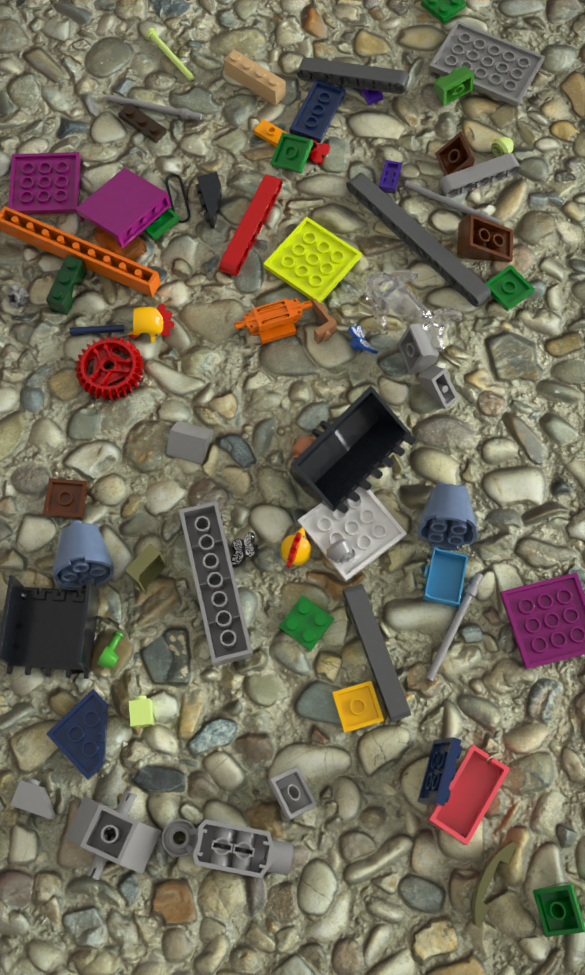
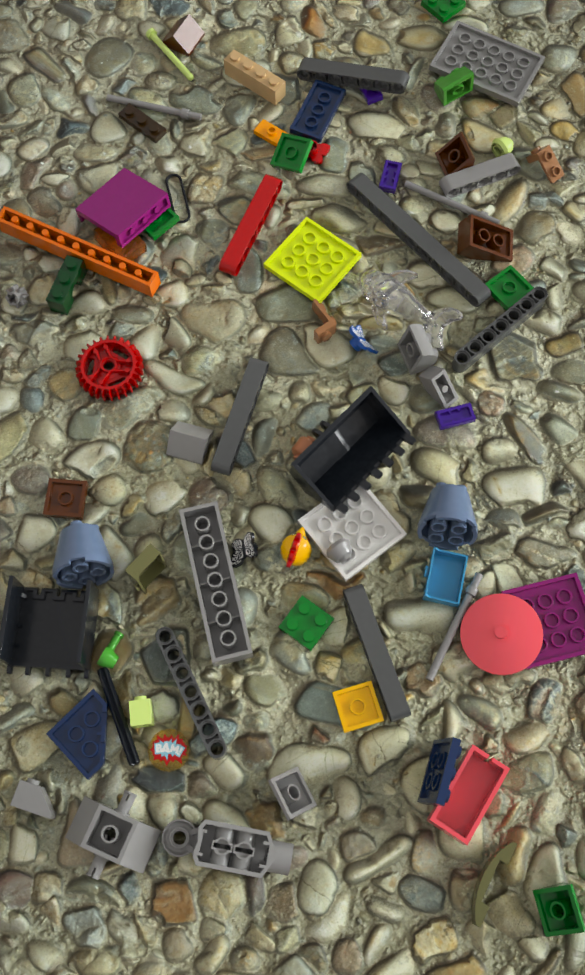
(44, 183): magenta plate -> none
(97, 329): dark blue bar -> none
(118, 716): none -> black axle
(151, 321): yellow piece -> none
(169, 750): none -> tile
(184, 36): none -> slope
(190, 682): none -> dark grey beam
(211, 193): black slope -> none
(239, 416): none -> dark grey beam
(274, 319): orange piece -> none
(455, 416): none -> dark purple plate
(496, 336): none -> dark grey beam
(501, 634): none -> coral dish
(548, 162): none -> medium nougat bracket

